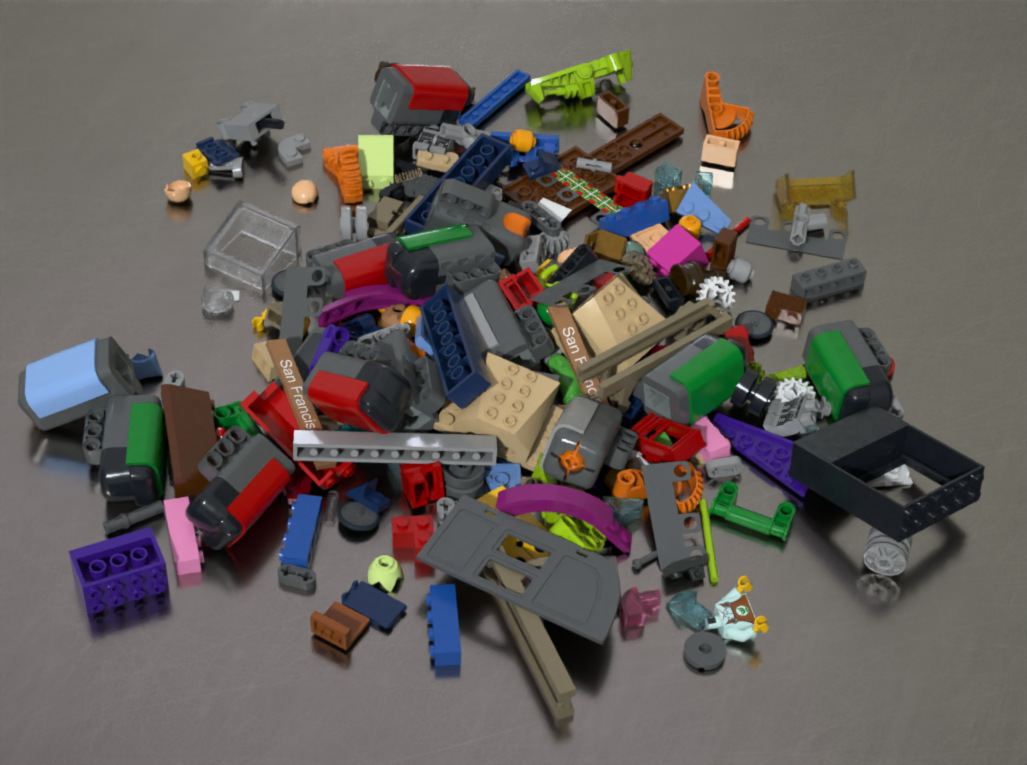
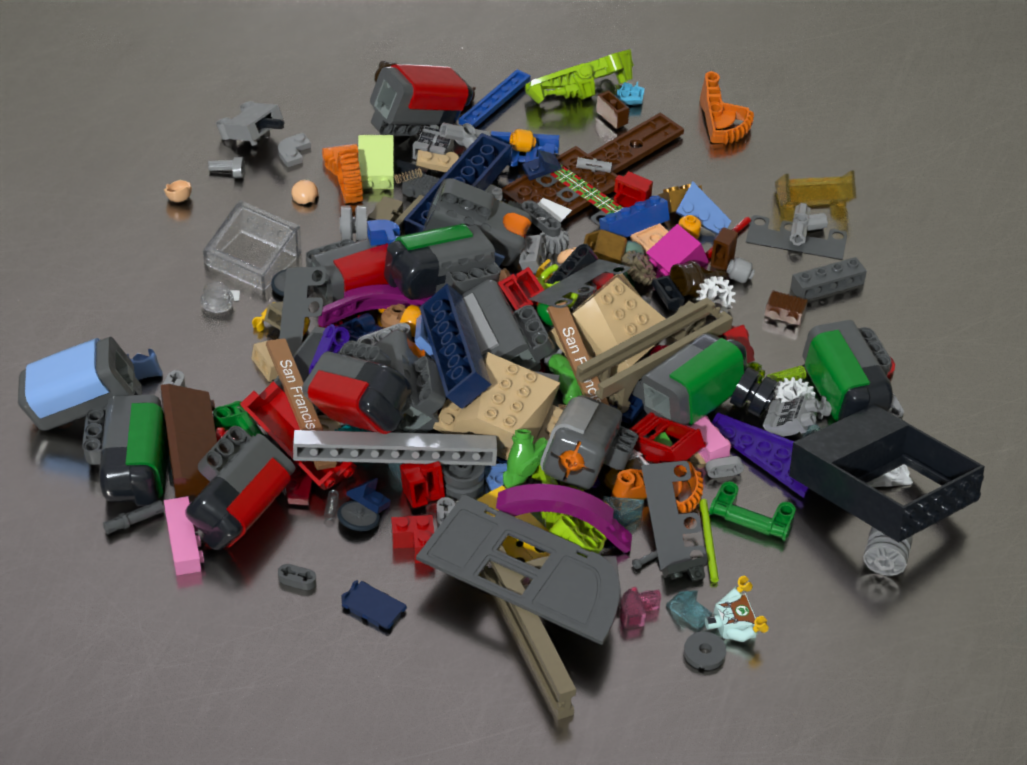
(119, 570): dark purple brick -> none
(195, 163): yellow brick -> none
(216, 151): dark blue piece -> none
(302, 531): blue brick -> none
(338, 625): dark orange bracket -> none
(382, 232): none -> blue brick
(385, 575): yellowish green piece -> none
(393, 191): black plate -> none
(445, 625): blue brick -> none
(523, 458): none -> bright green animal
(631, 95): none -> medium azure piece
(668, 175): clear light blue brick -> none
(704, 179): clear light blue brick -> none
(720, 150): light nougat brick -> none
(756, 322): dark grey wheel -> none

